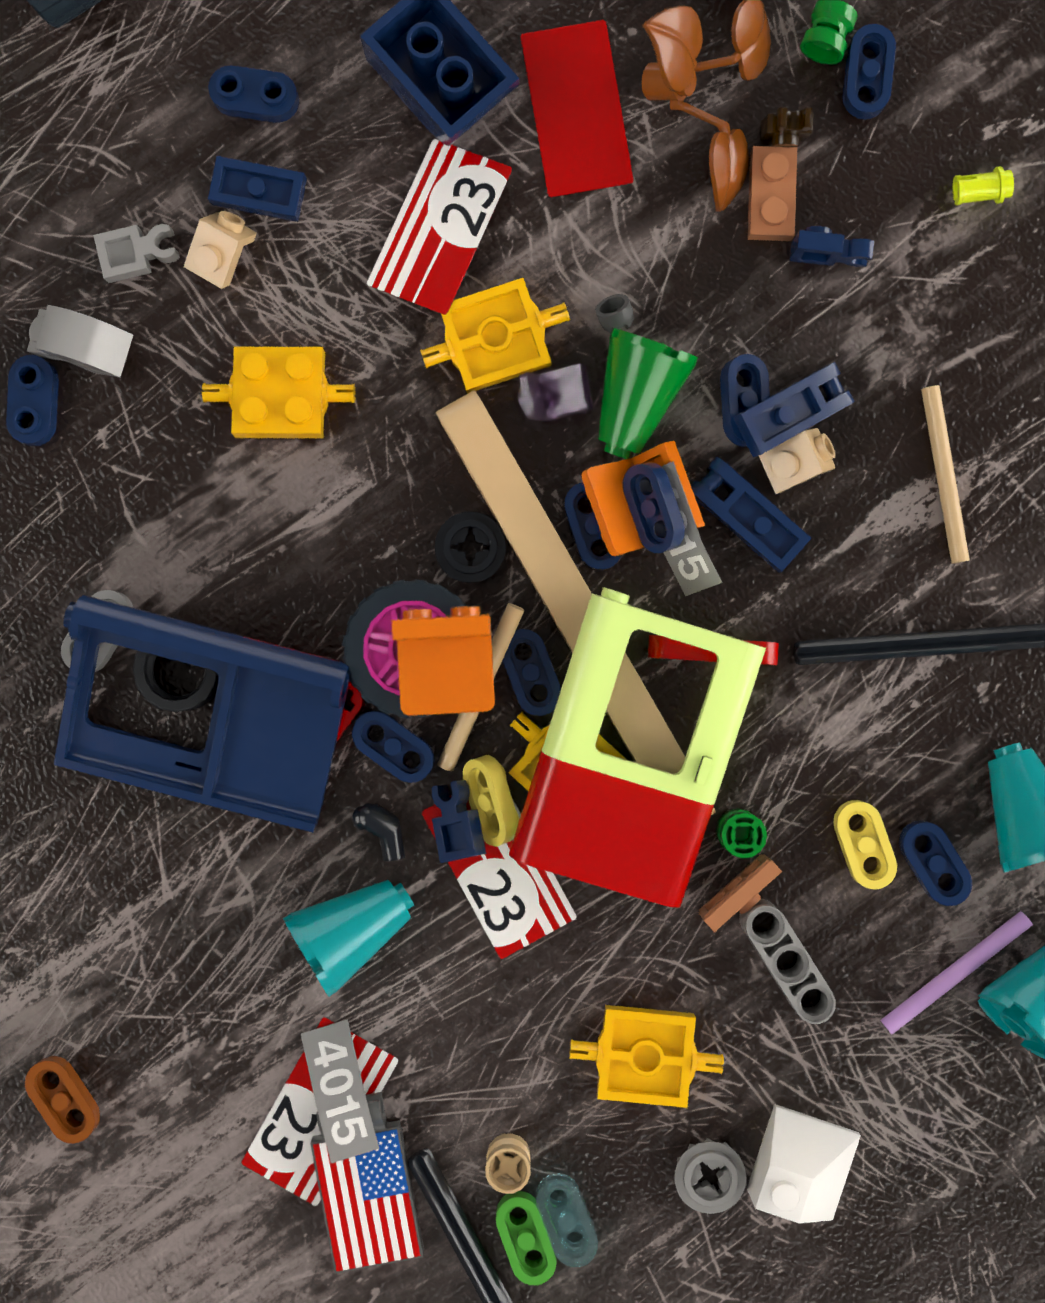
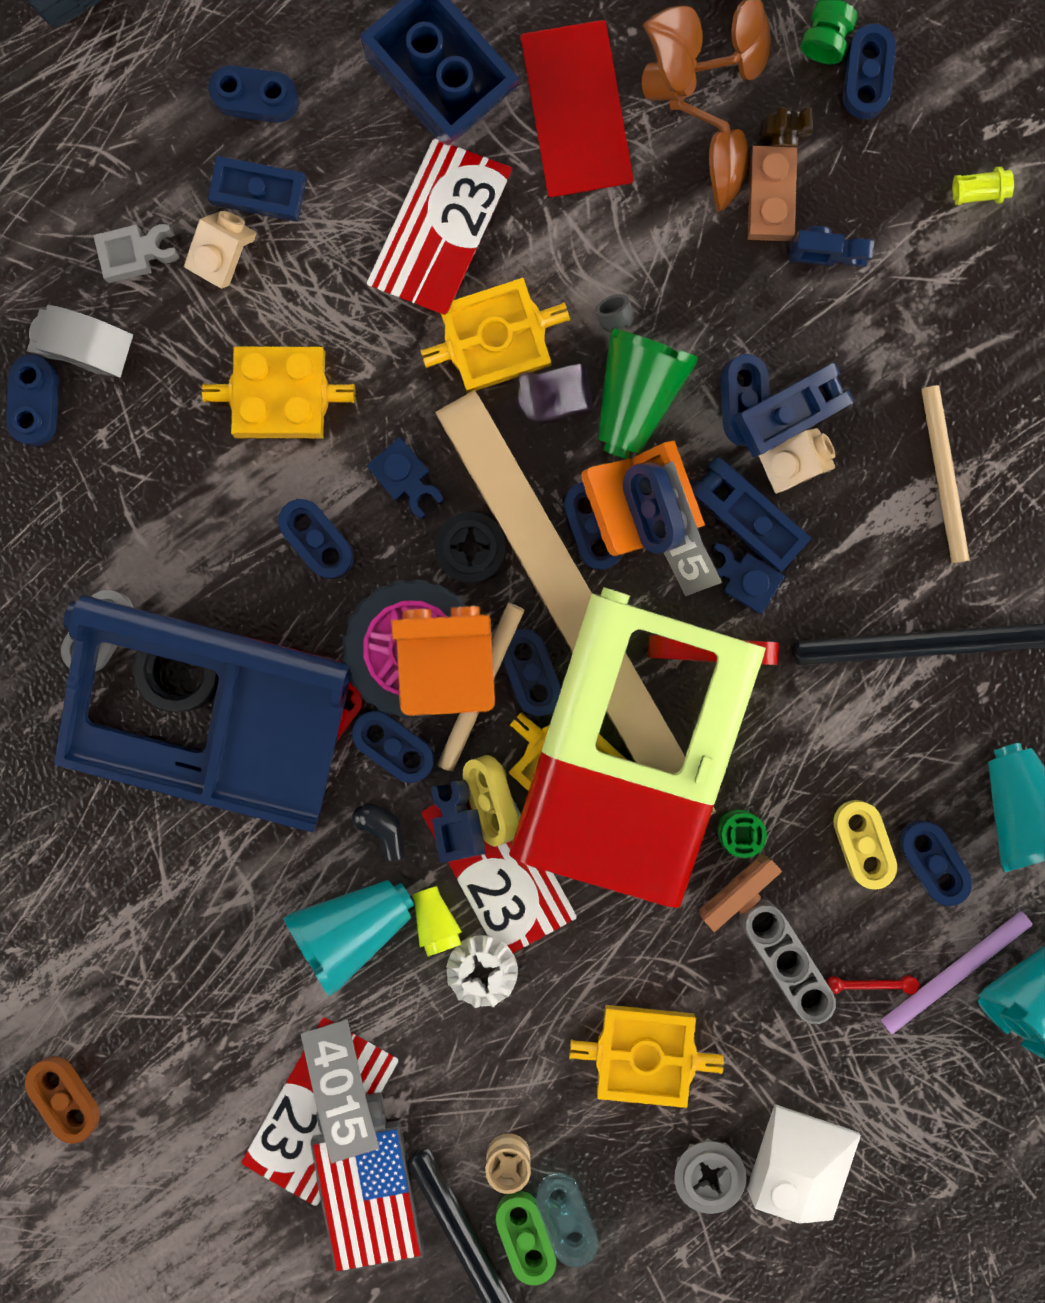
(316, 540): none -> dark blue plate
(402, 474): none -> dark blue plate
(435, 922): none -> neon yellow cone
(491, 954): none -> white gear
(749, 580): none -> dark blue plate
(907, 984): none -> red hinge

